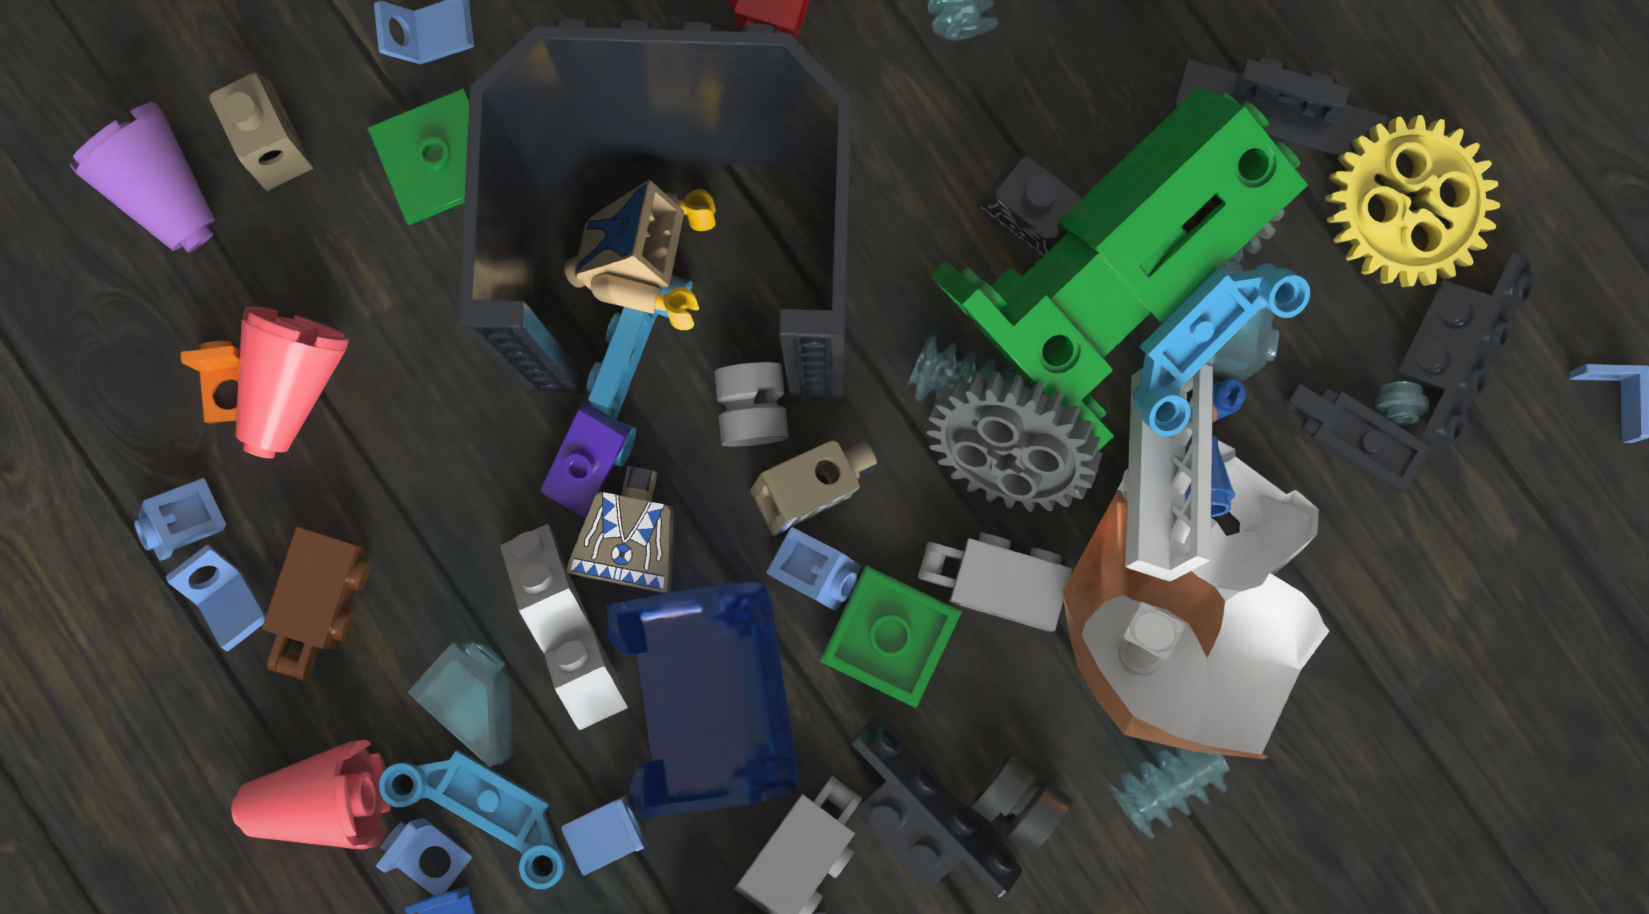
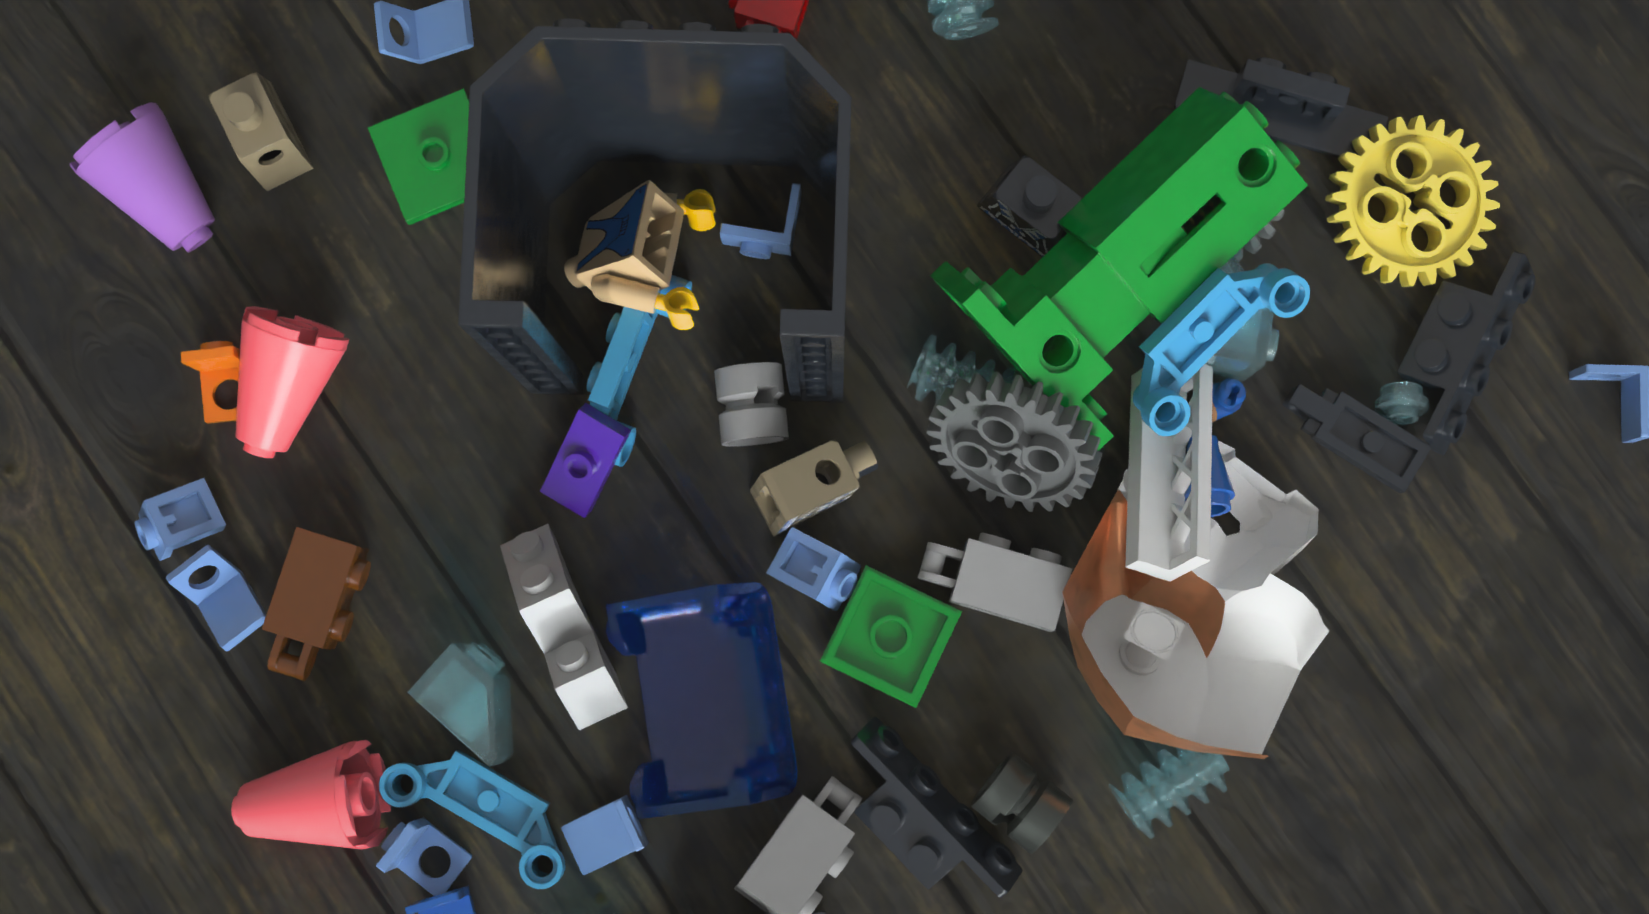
(627, 537): torso -> none
(762, 243): none -> medium blue bracket

